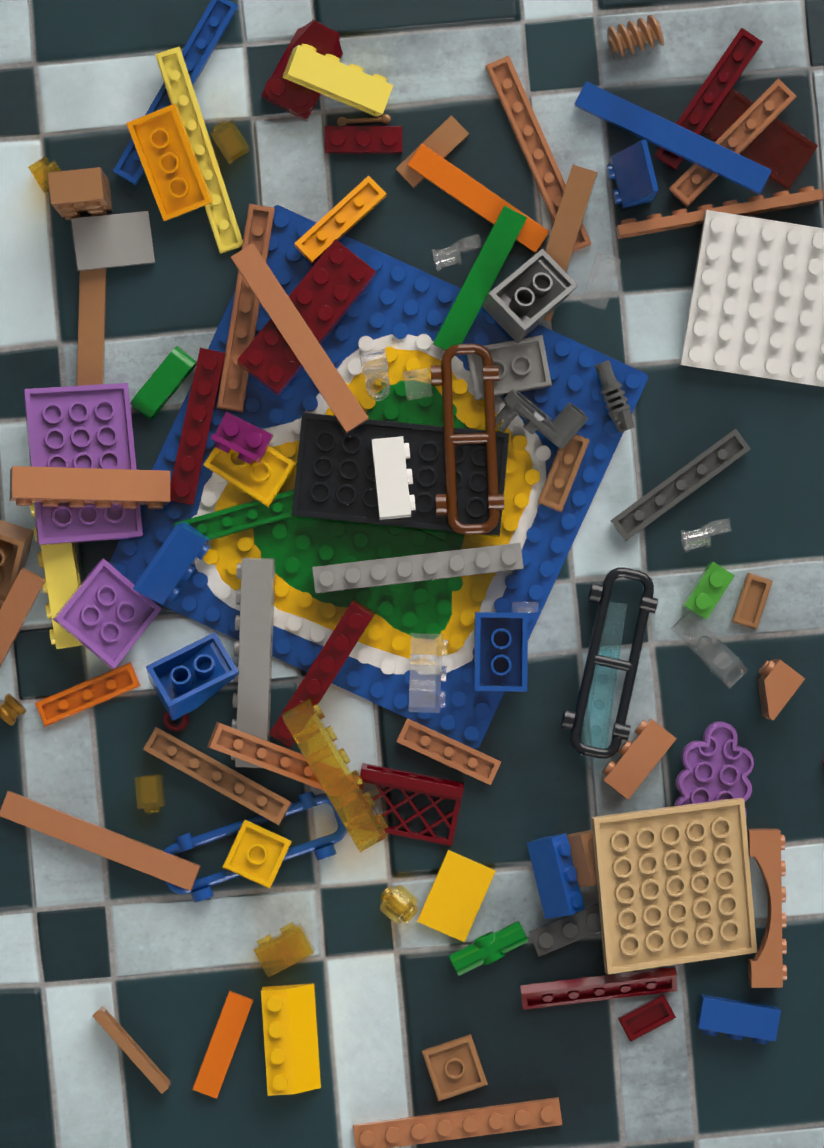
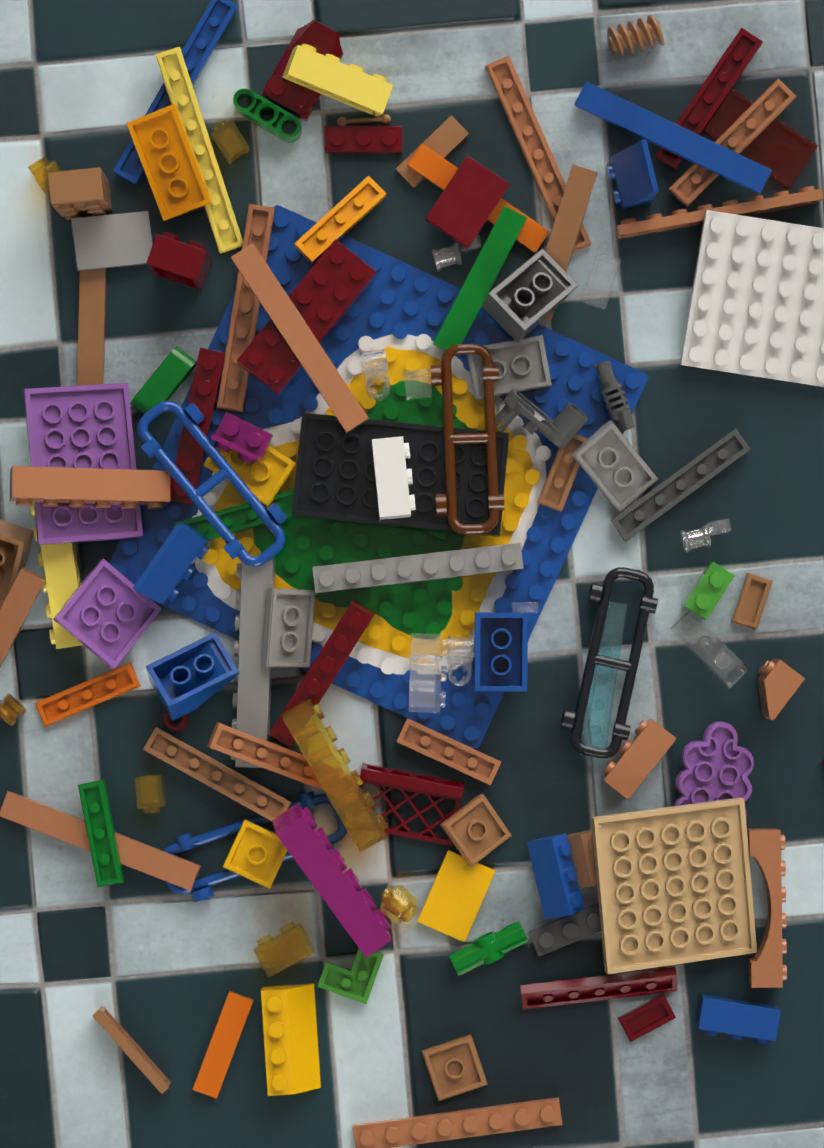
(101, 833): none -> green tile
(179, 261): none -> dark red brick
(190, 418): none -> blue bar
(258, 106): none -> green beam
(288, 628): none -> light grey tile
(333, 882): none -> magenta brick
(353, 982): none -> bright green plate
(460, 654): none -> clear piece
(467, 202): none -> dark red tile
(476, 829): none -> medium nougat tile
(614, 466): none -> light grey tile

